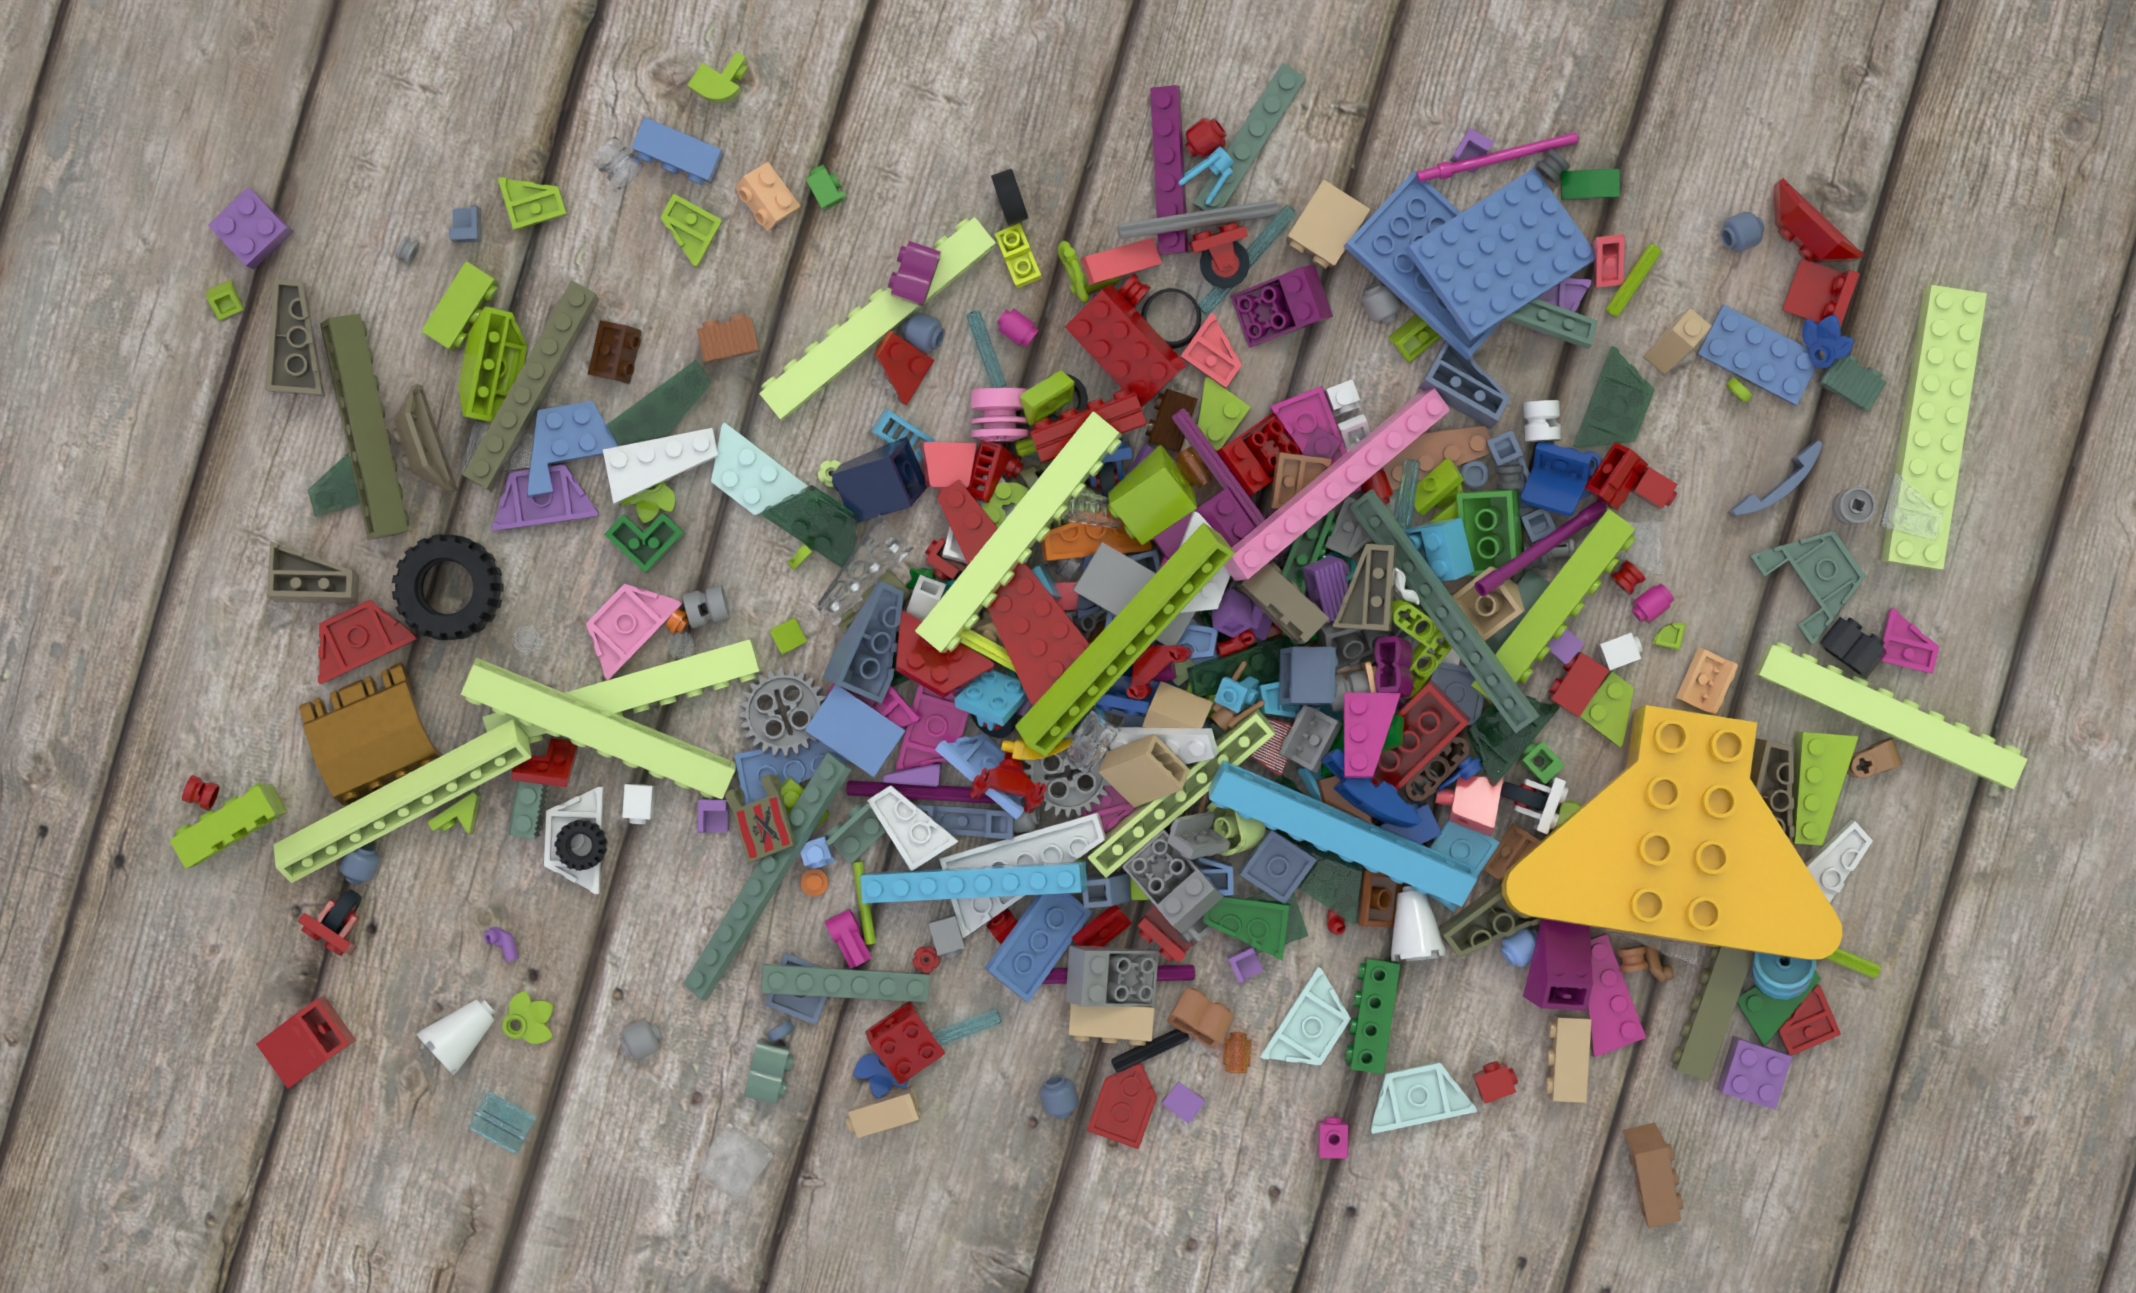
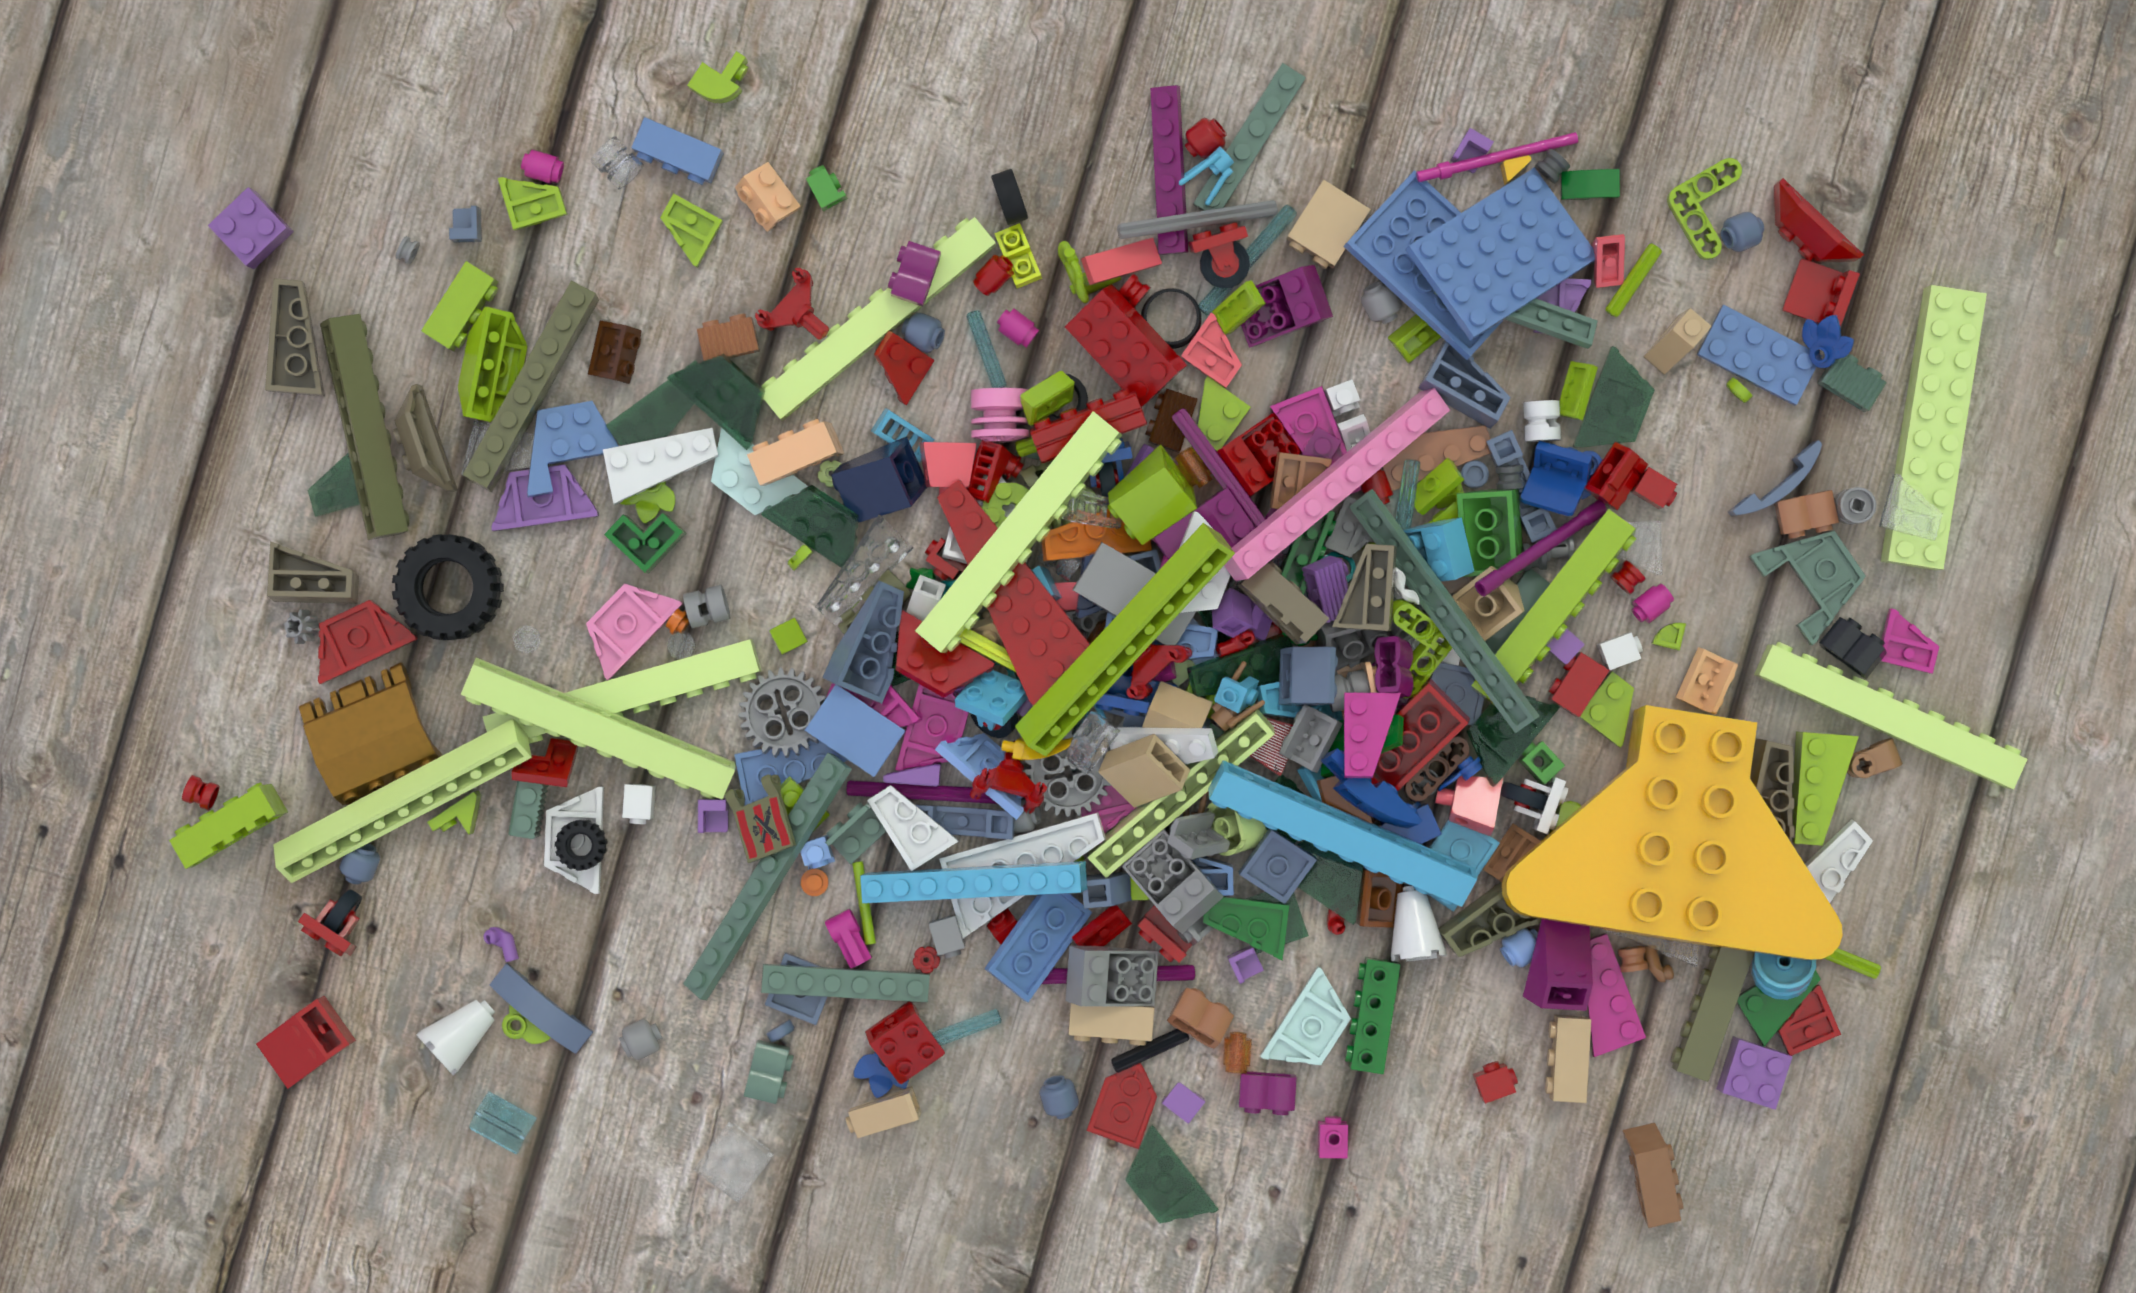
(224, 300): lime slope -> none
(301, 626): none -> light grey gear
(540, 1009): none -> sand blue slope
(542, 166): none -> dark pink brick
(723, 395): none -> clear green wing
(794, 452): none -> light nougat wedge
(795, 309): none -> red axle
(993, 274): none -> red brick
(1165, 1181): none -> clear green wing
(1238, 307): none -> lime plate
(1267, 1091): none -> magenta brick
(1418, 1097): light aqua wing -> none
(1512, 167): none -> yellow slope
(1577, 390): none -> lime plate
(1694, 197): none -> lime beam
(1805, 513): none -> nougat brick

